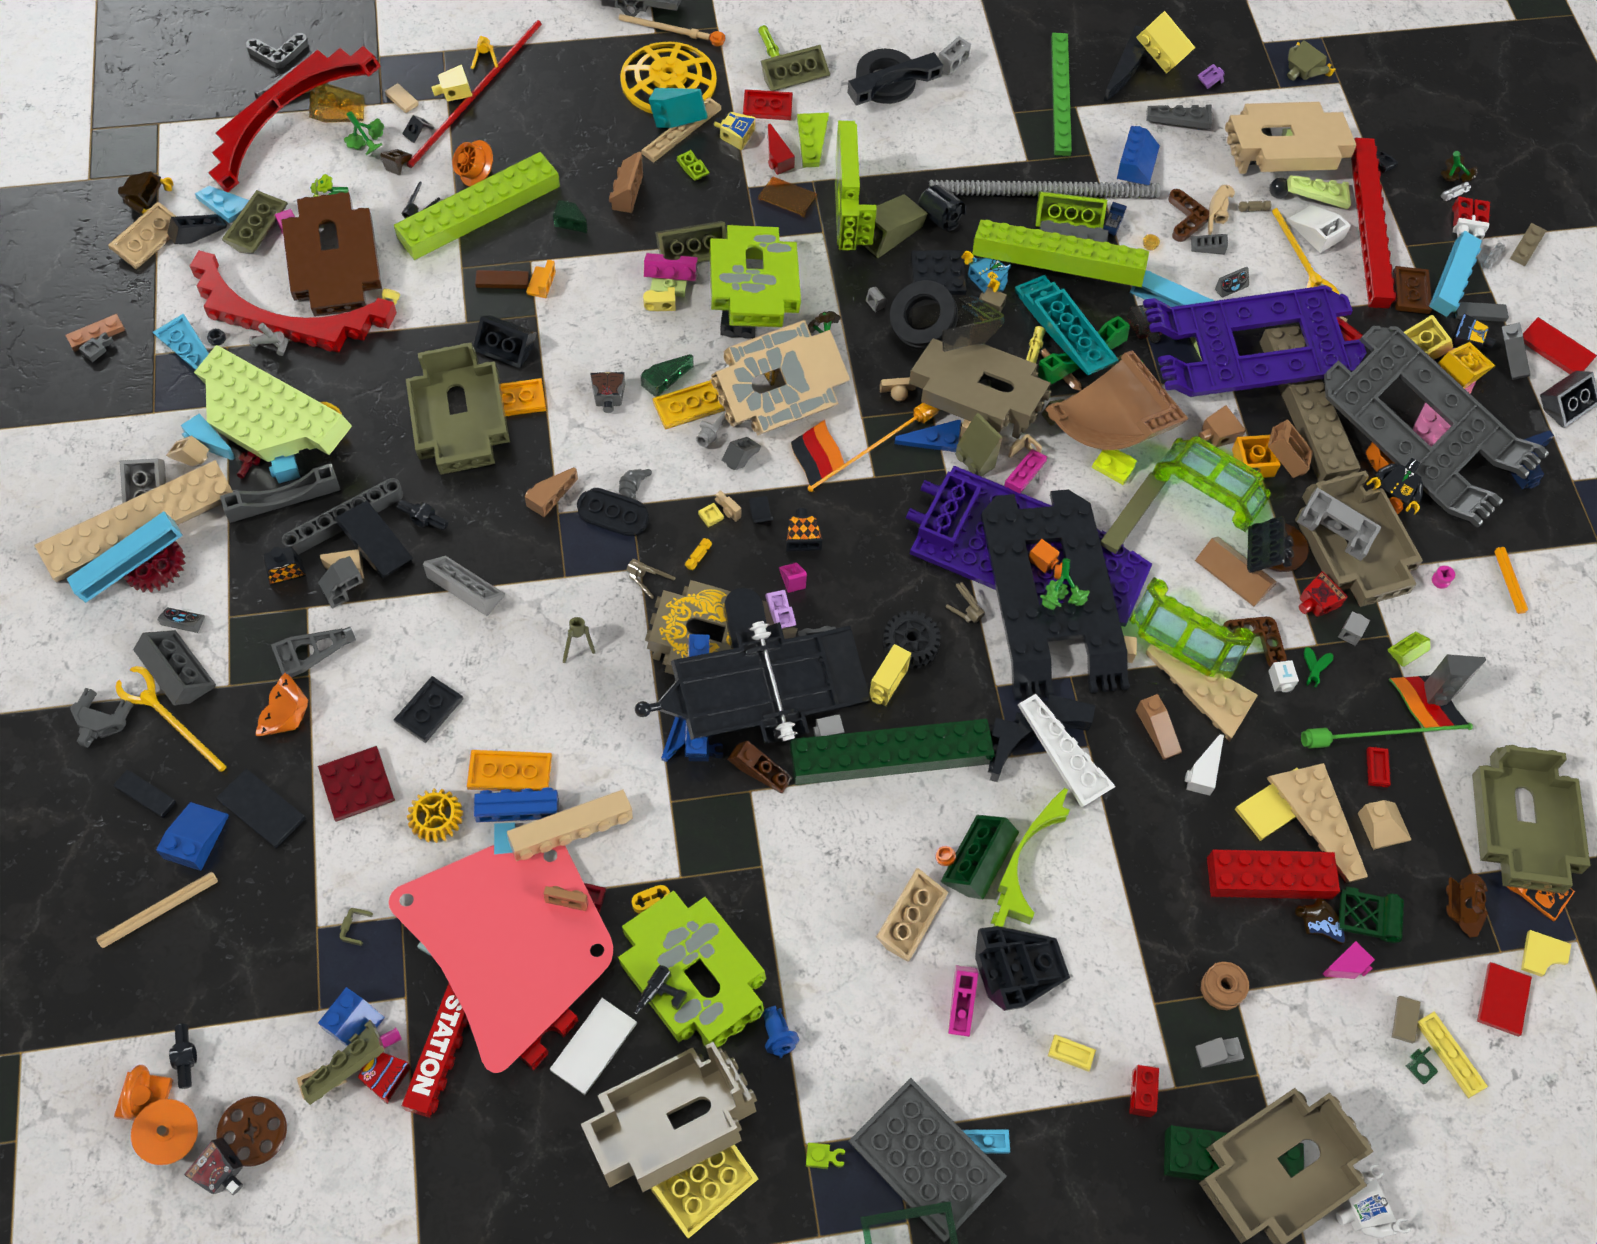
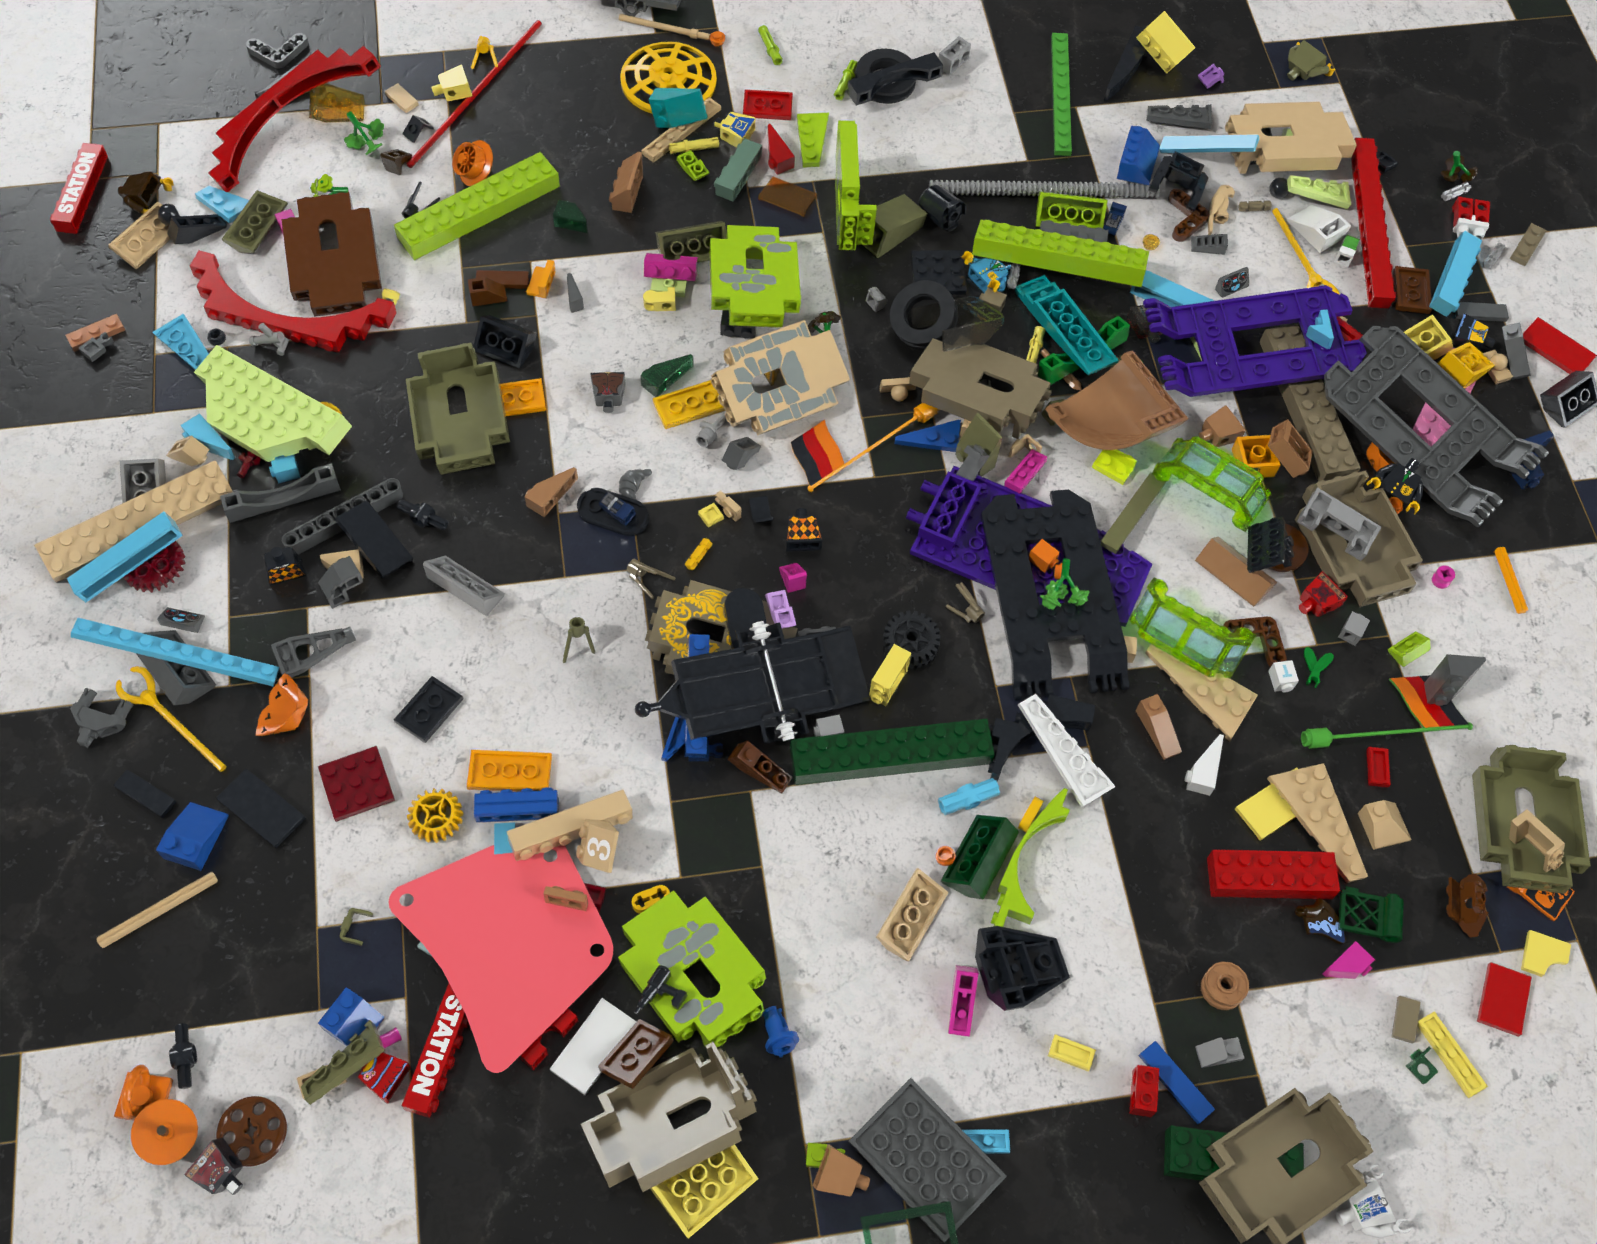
(79, 188): none -> brick
(166, 212): none -> black piece
(174, 651): none -> medium azure plate
(486, 291): none -> reddish brown slope
(575, 298): none -> dark grey slope
(597, 845): none -> tan slope
(617, 508): none -> dark blue leg
(636, 1053): none -> plate
(693, 145): none -> light yellow pin
(738, 169): none -> sand green brick
(794, 68): olive slope -> none
(839, 1174): none -> medium nougat torso
(848, 74): none -> lime axle
(968, 796): none -> medium azure piece
(973, 463): none -> dark grey bracket
(1013, 276): none -> light grey axle
(1030, 814): none -> yellow beam
(1177, 1082): none -> blue tile
(1183, 172): none -> black plate
(1209, 143): none -> medium azure tile
(1321, 331): none -> medium azure slope
(1347, 249): none -> leg
(1499, 372): none -> tan tile
(1540, 836): none -> tan panel

